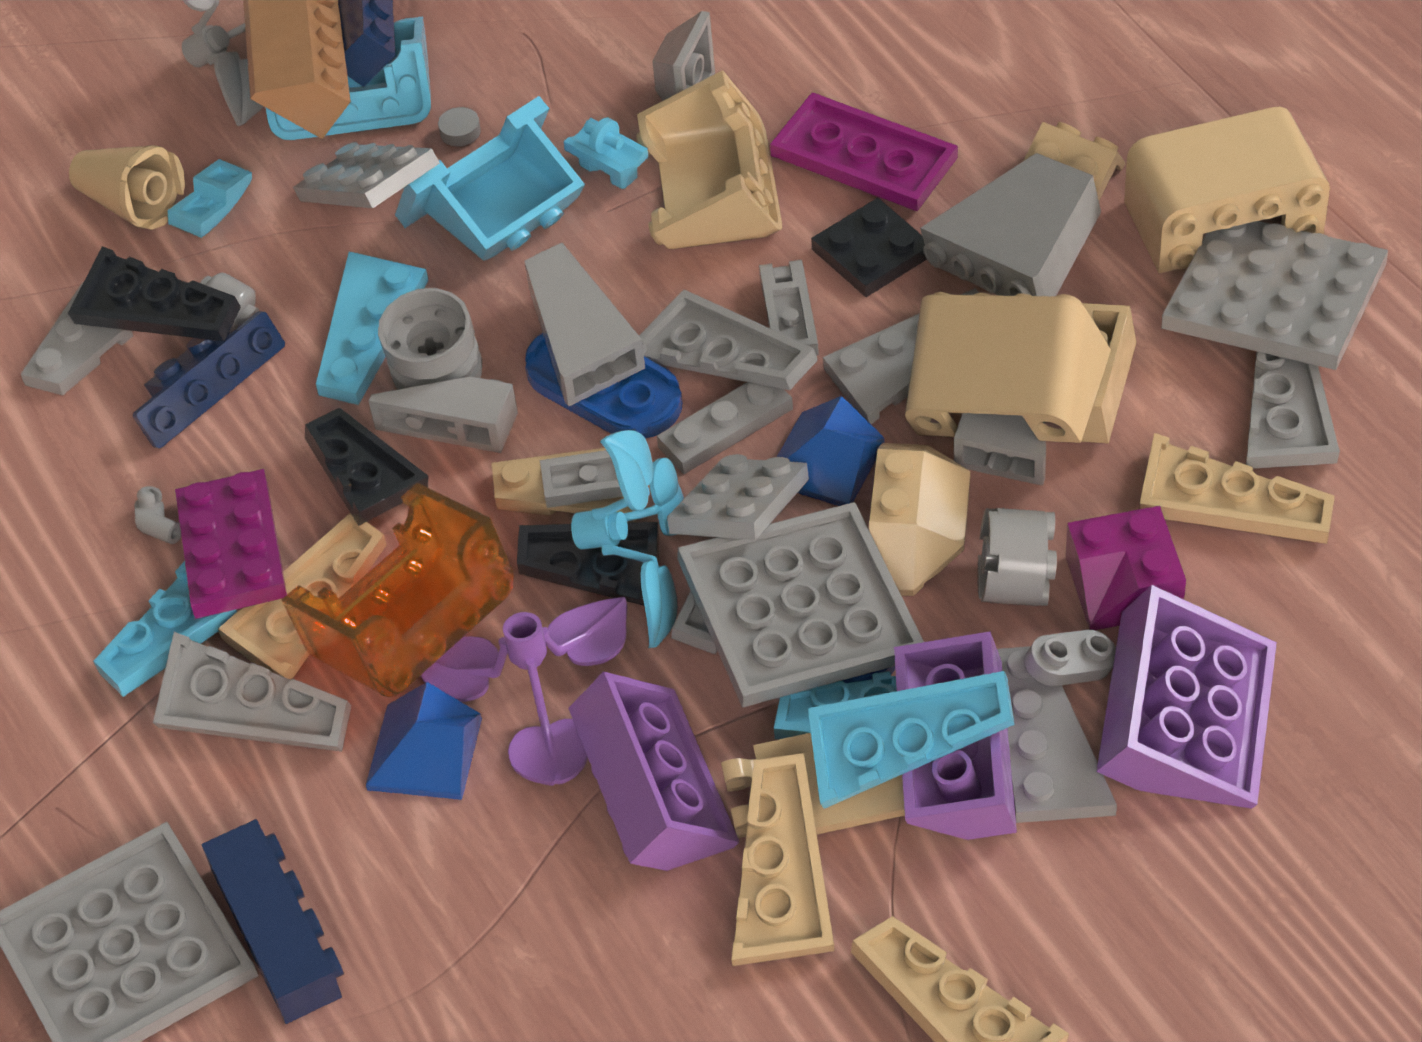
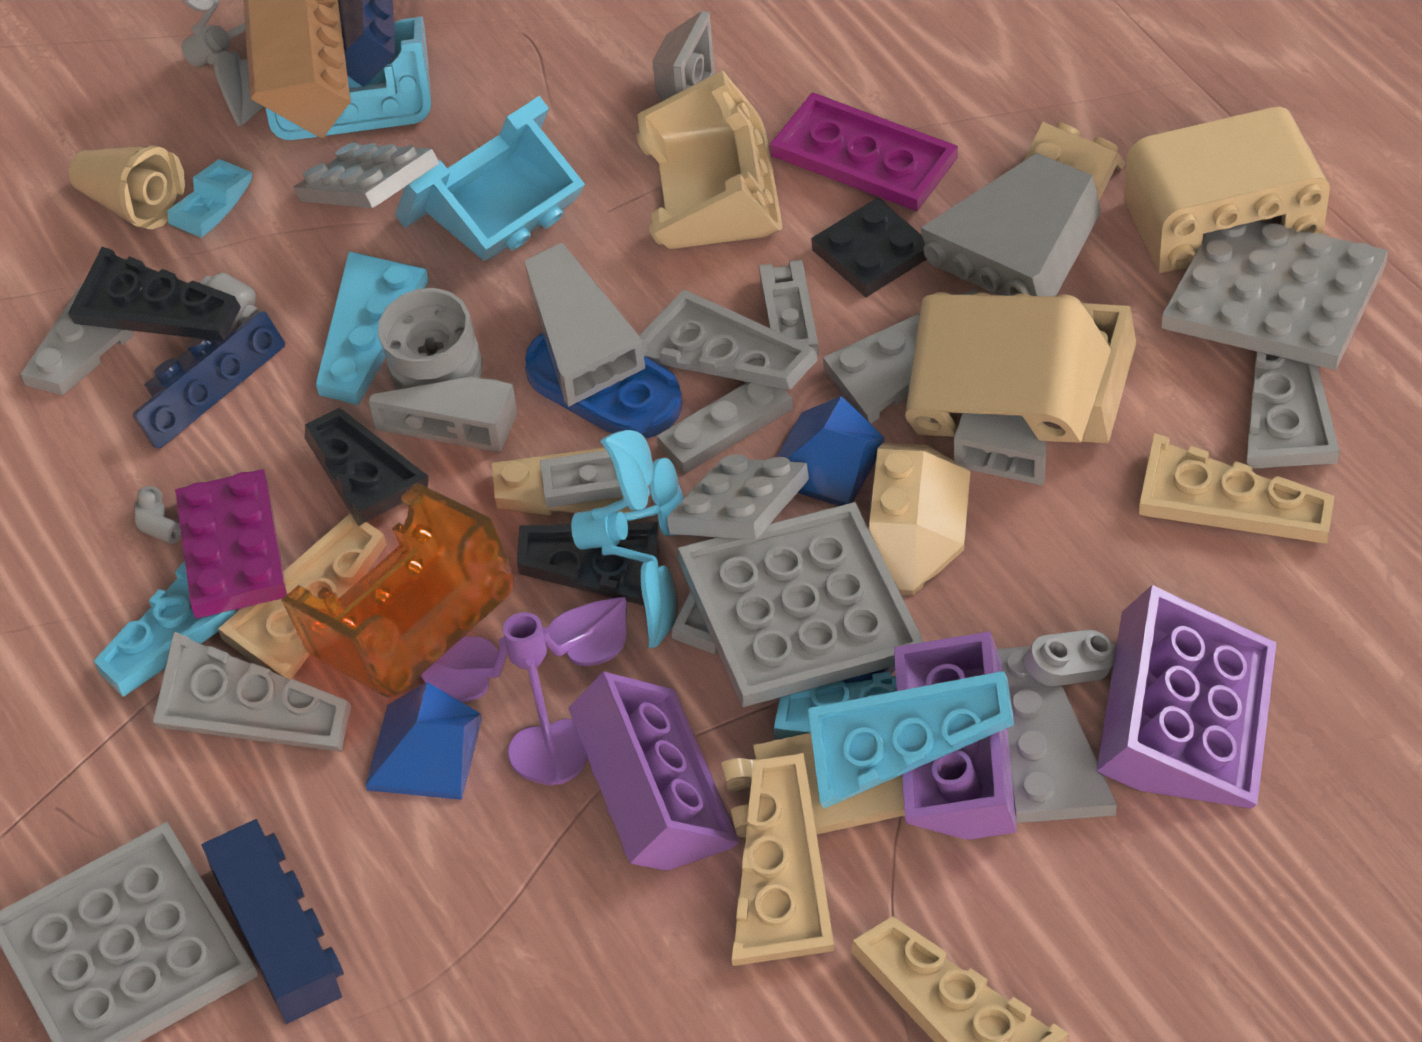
(459, 126): light grey tile -> none
(605, 149): medium azure hips -> none
(1016, 557): light grey brick -> none
(1118, 560): magenta slope -> none

